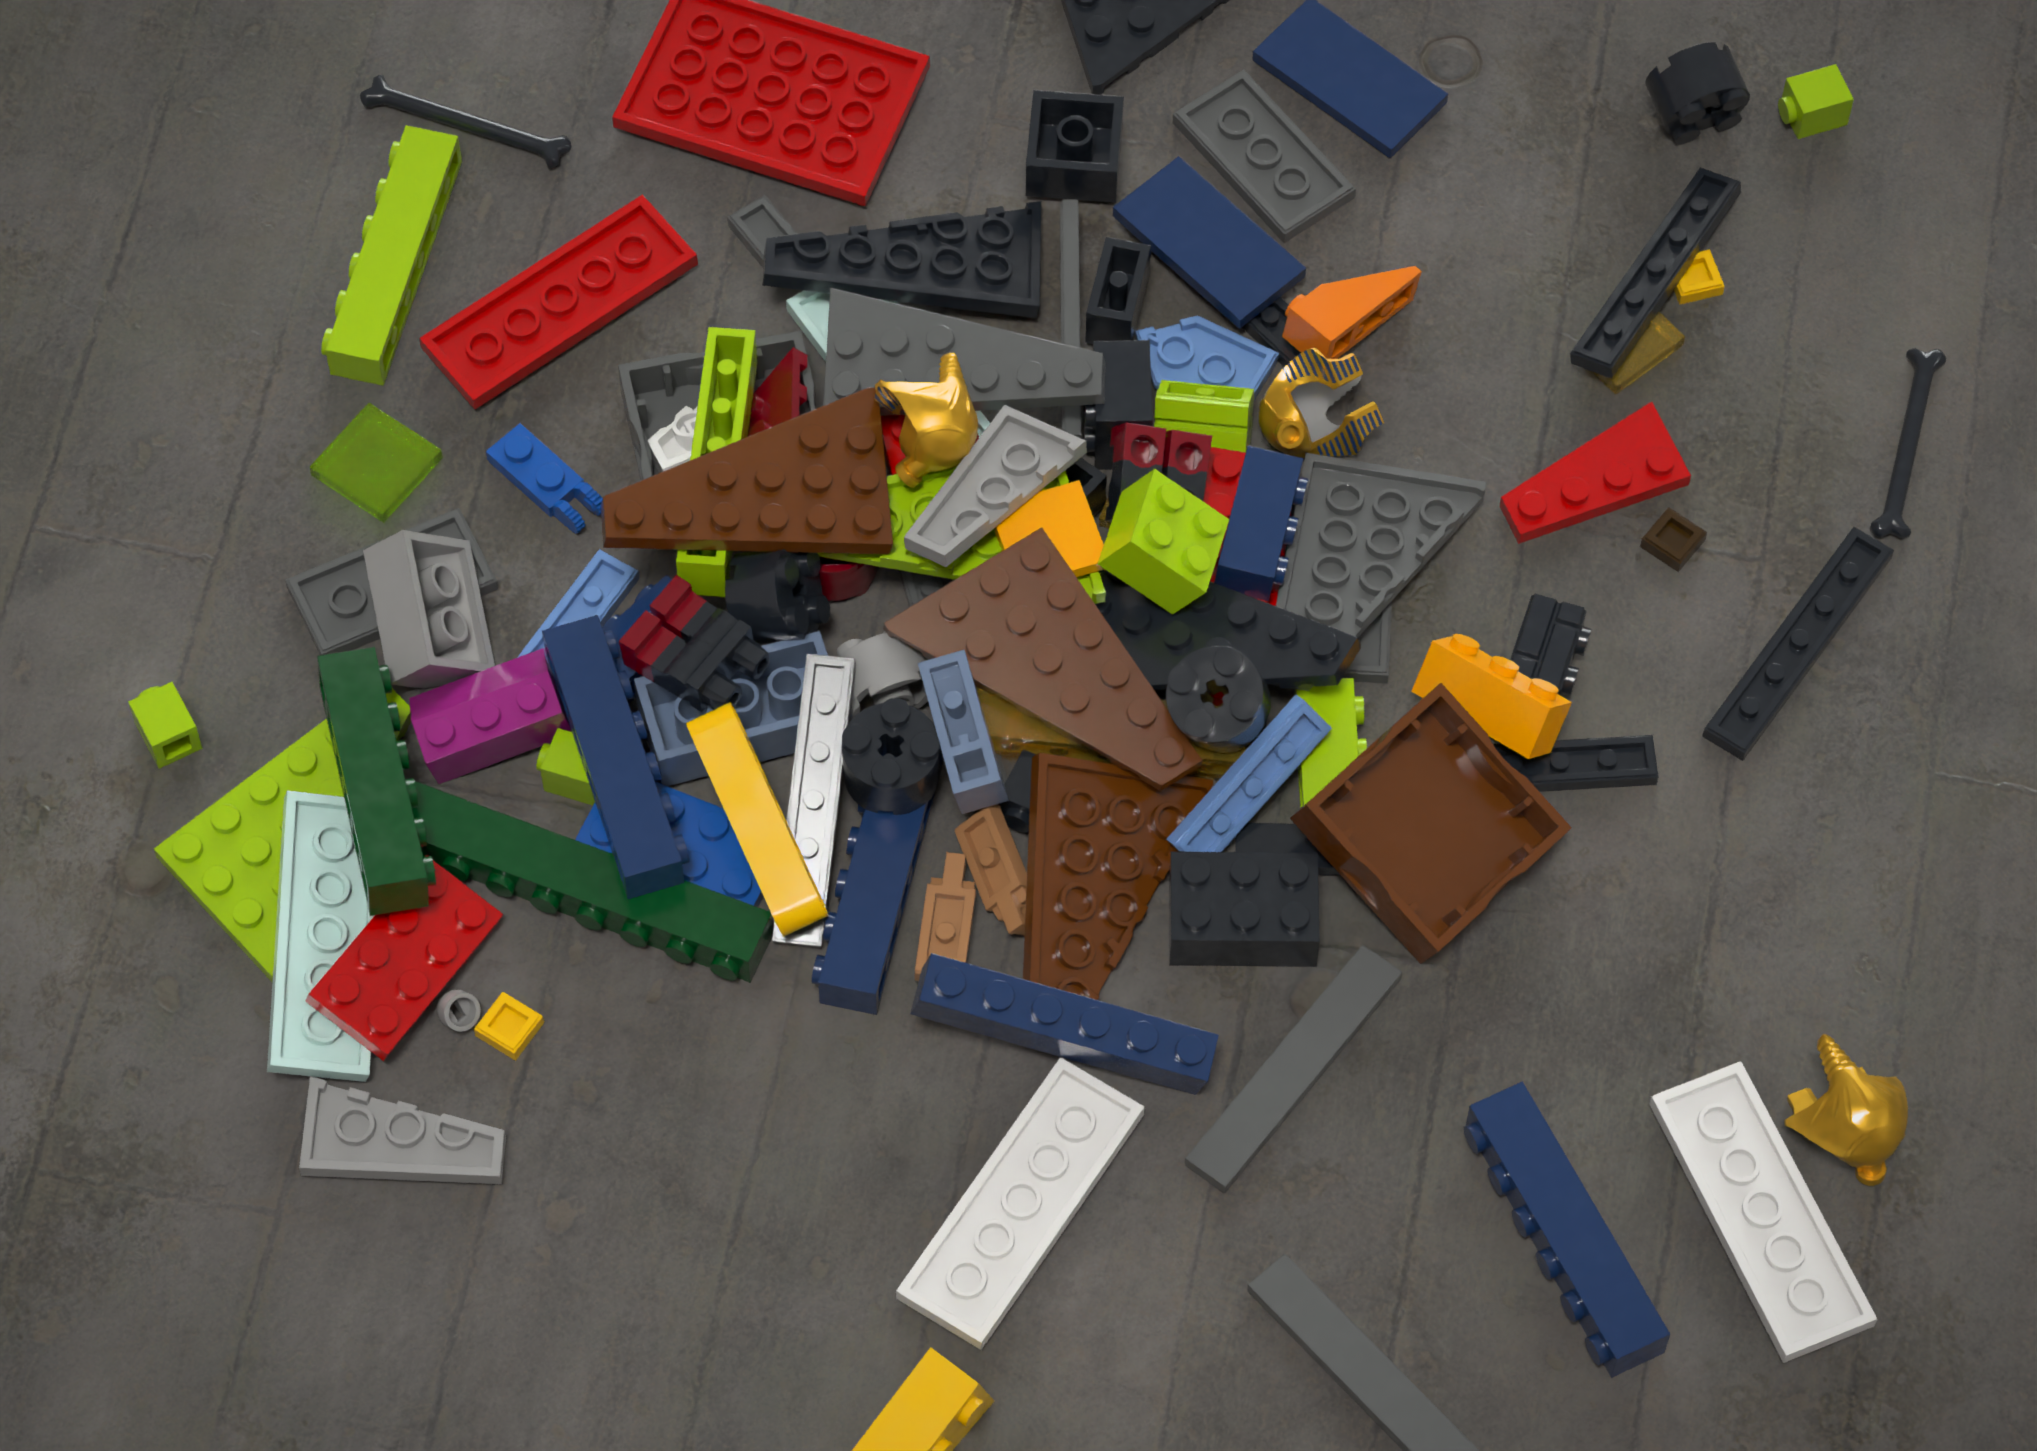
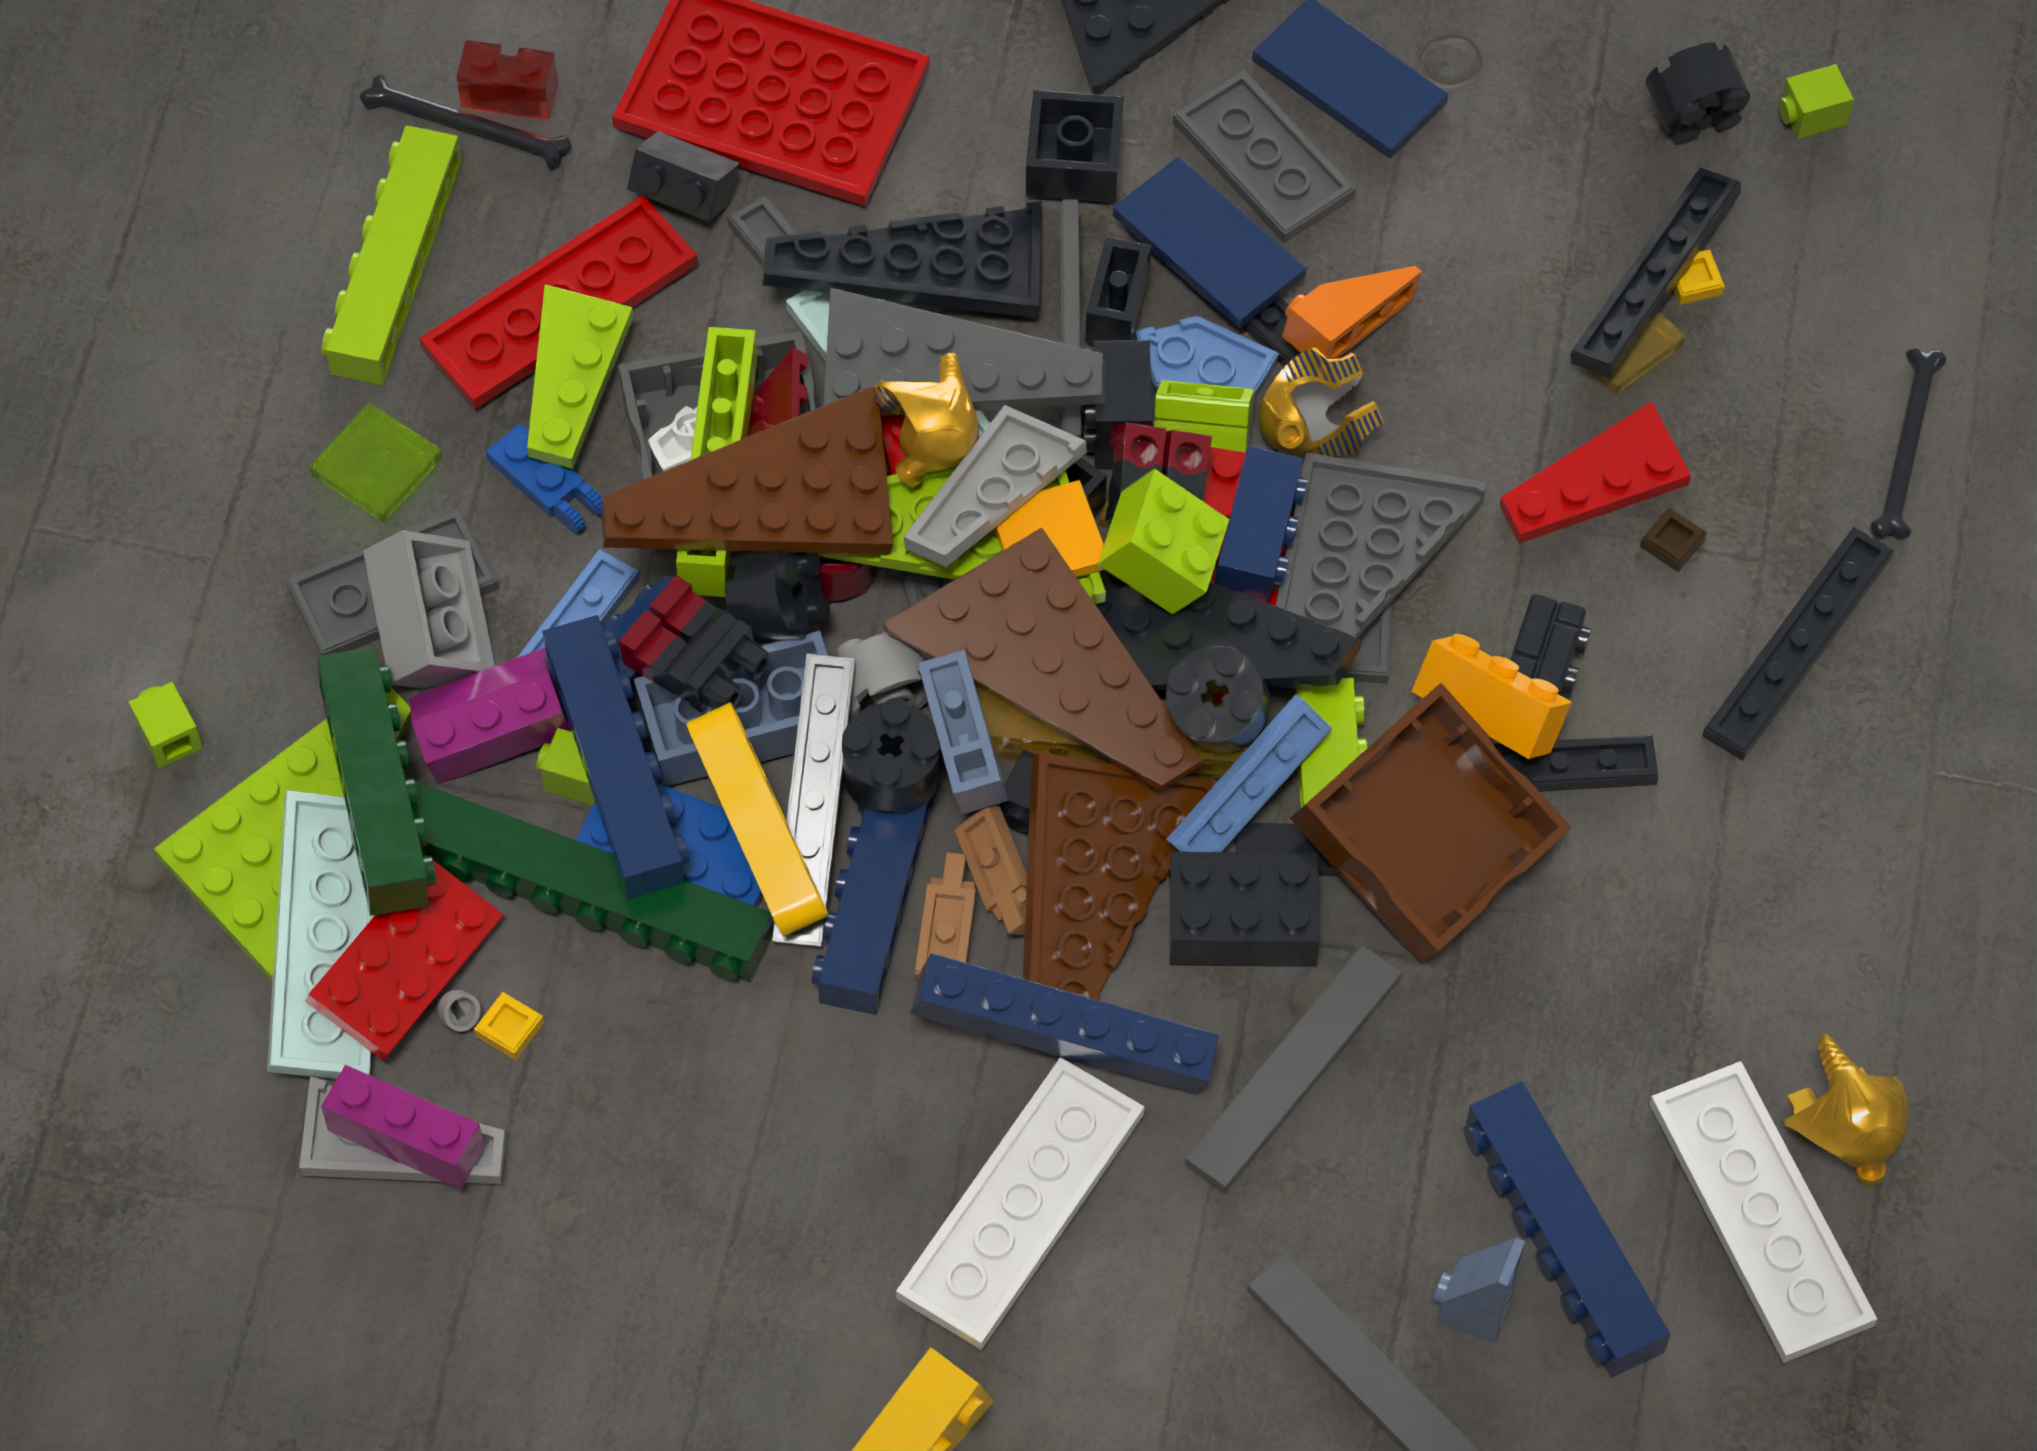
(403, 1126): none -> magenta brick
(507, 83): none -> clear red brick
(573, 364): none -> lime wing
(682, 176): none -> black brick
(1480, 1289): none -> sand blue slope

